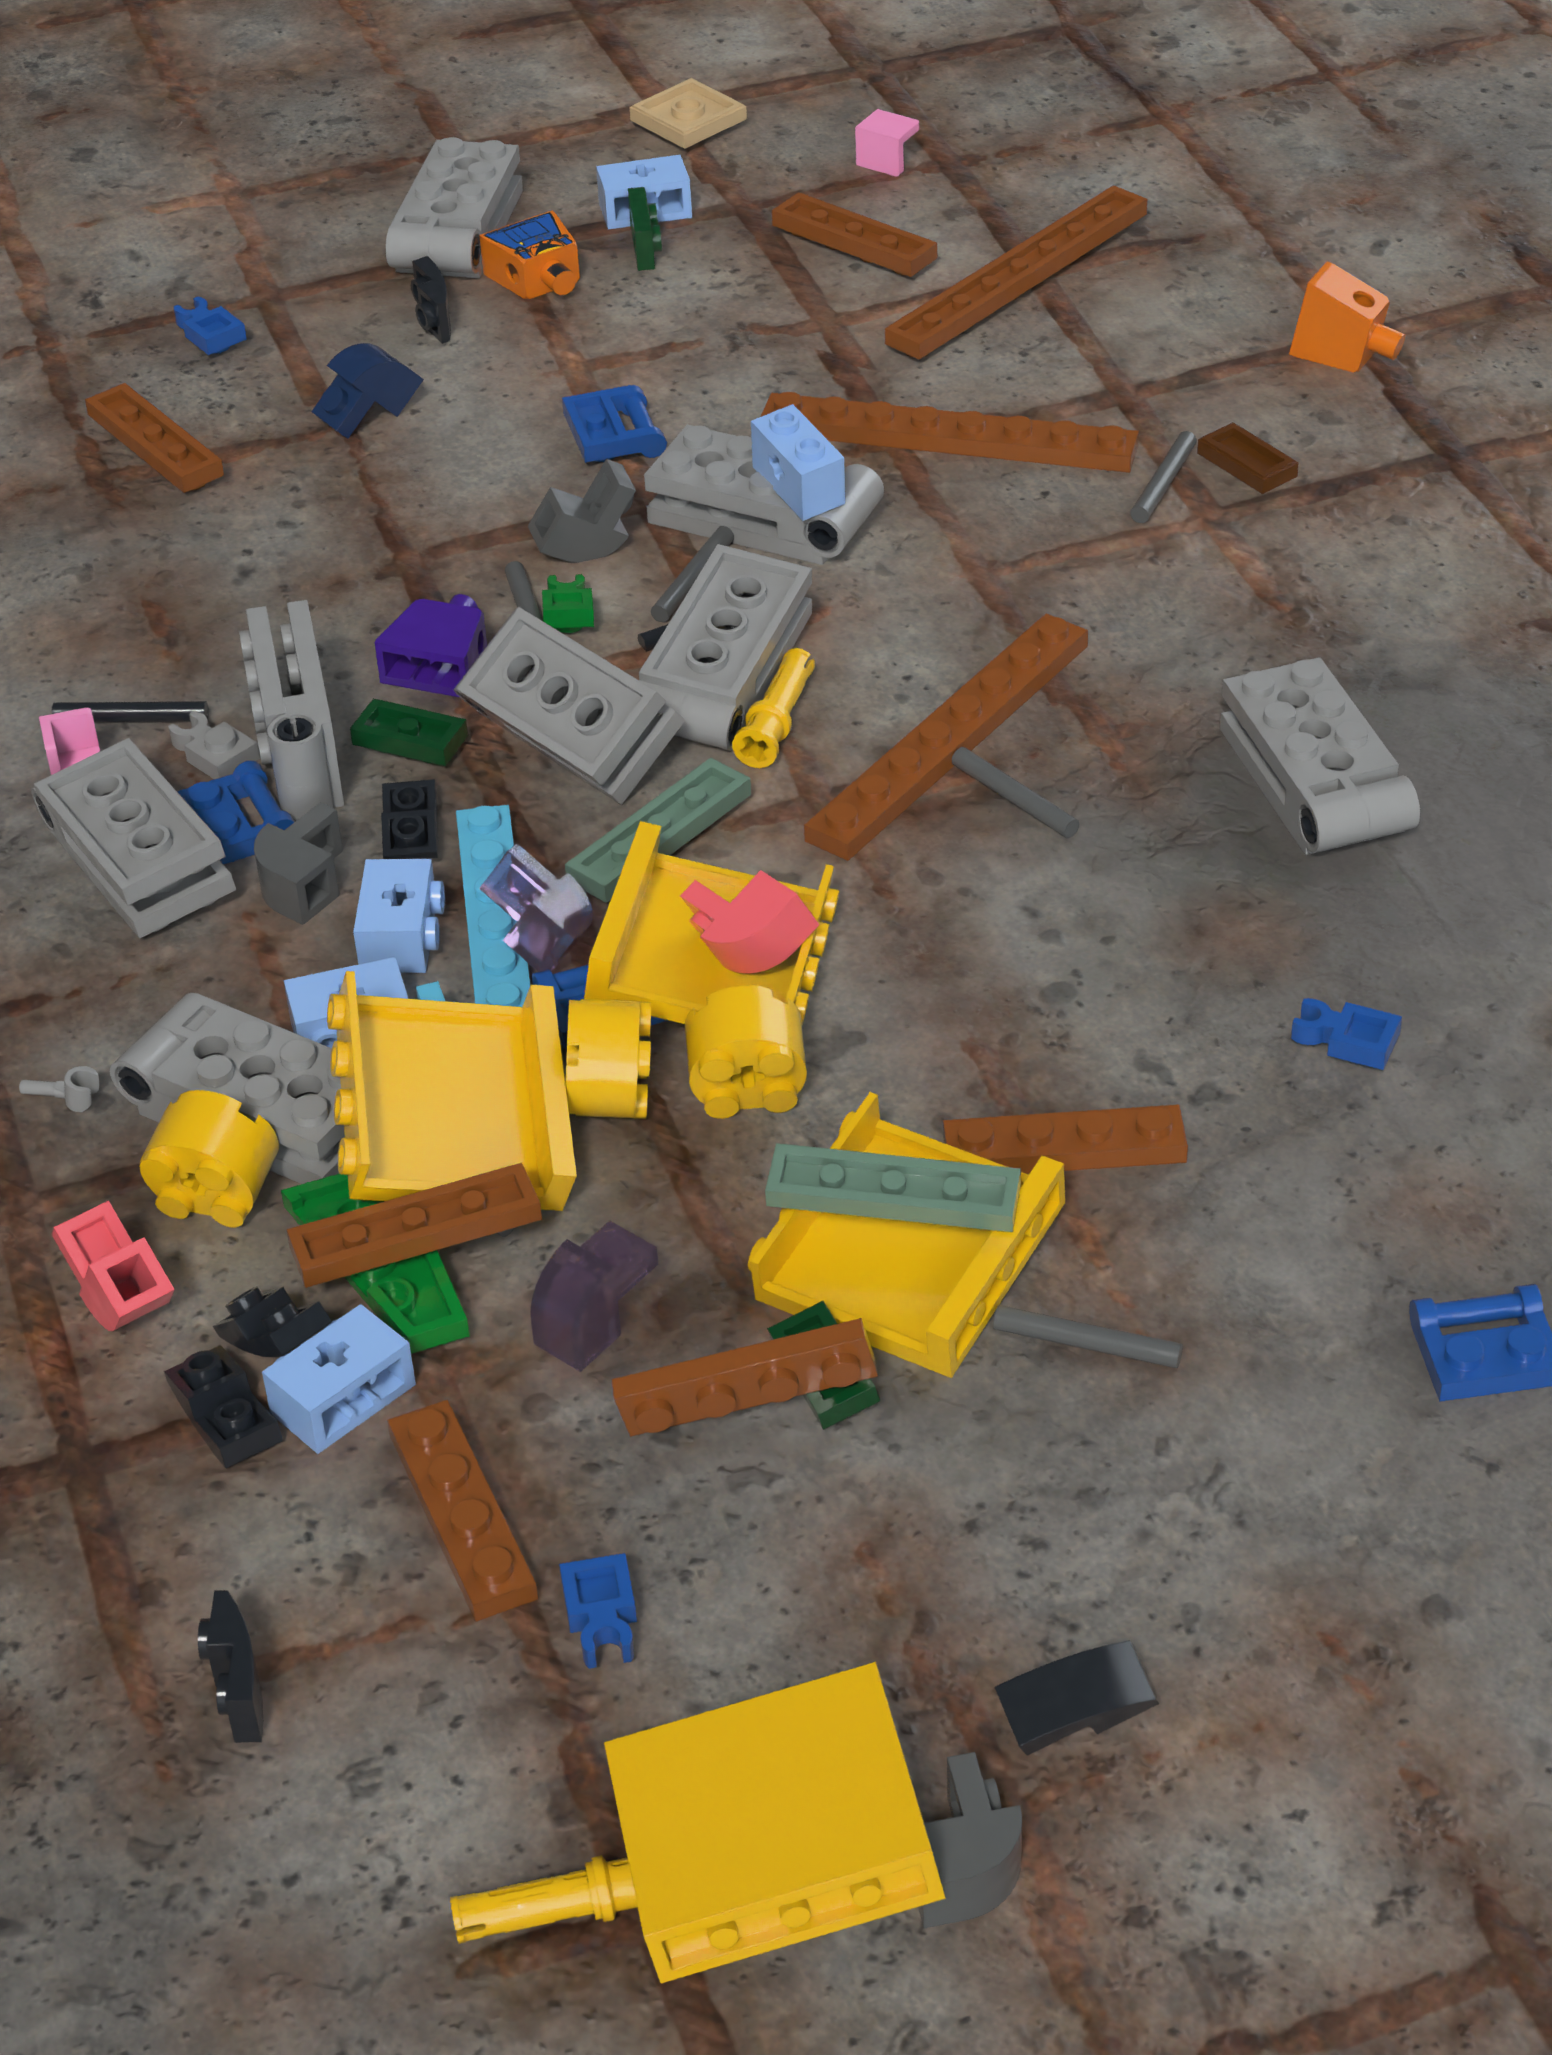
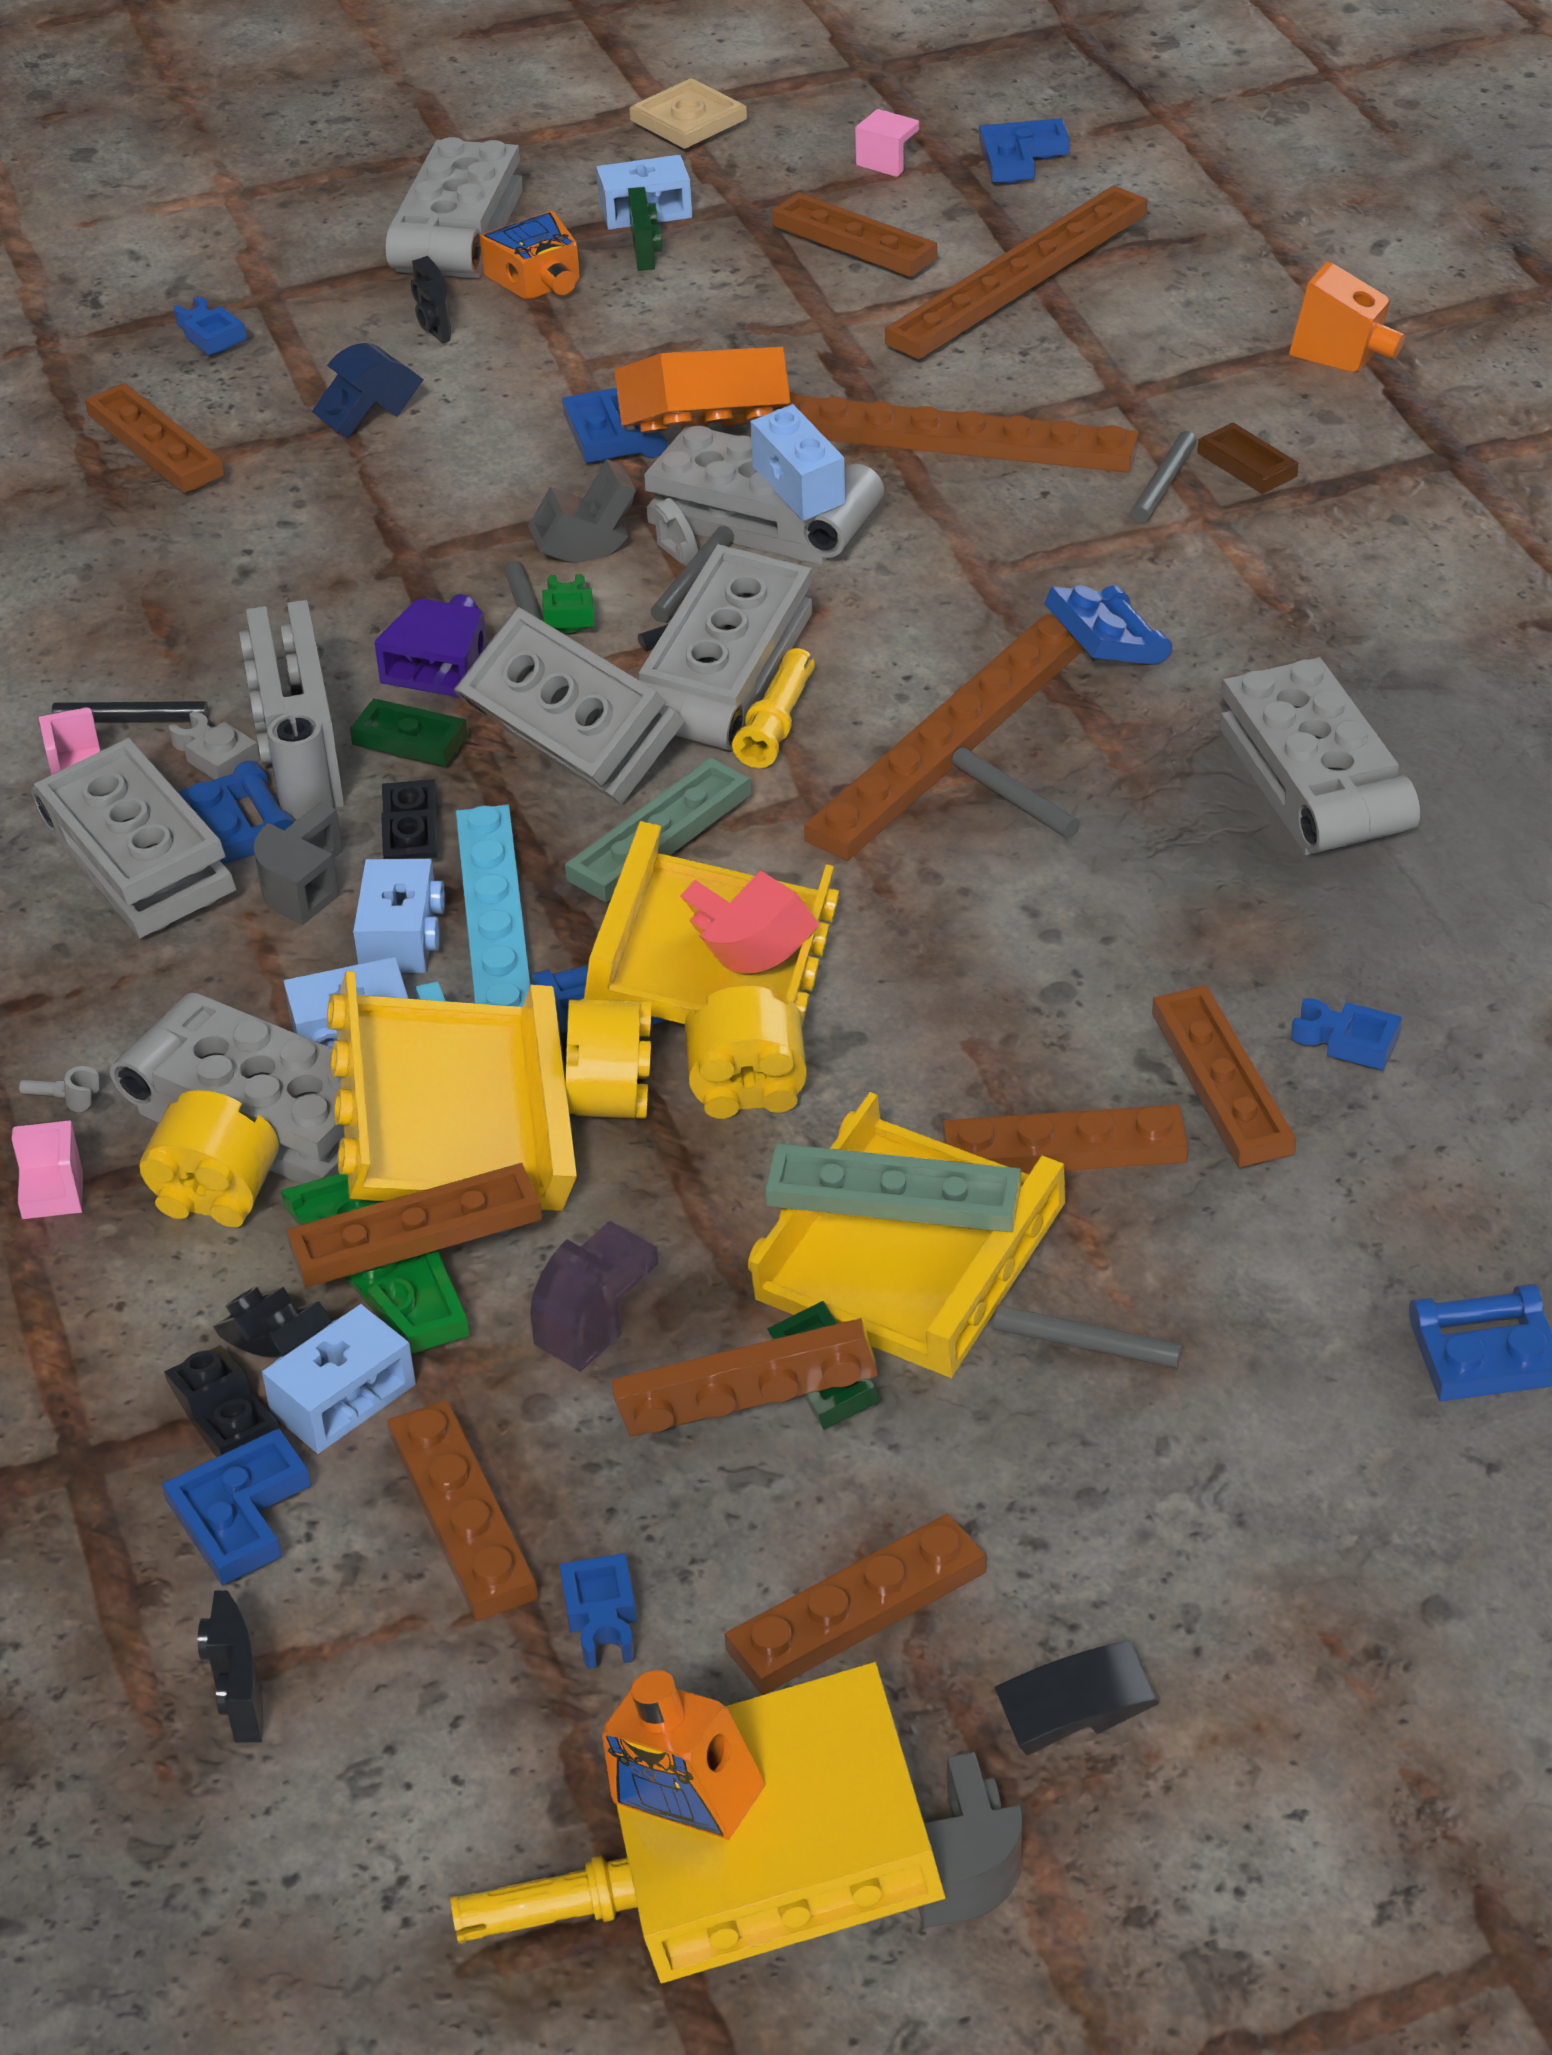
(48, 1169): none -> bright pink panel
(115, 1275): coral brick -> none
(223, 1503): none -> blue plate
(547, 910): clear purple brick -> none
(674, 532): none -> light grey tile
(679, 1757): none -> orange torso
(702, 388): none -> orange brick
(855, 1603): none -> dark orange plate
(1011, 147): none -> blue plate
(1107, 624): none -> blue plate
(1223, 1076): none -> dark orange plate

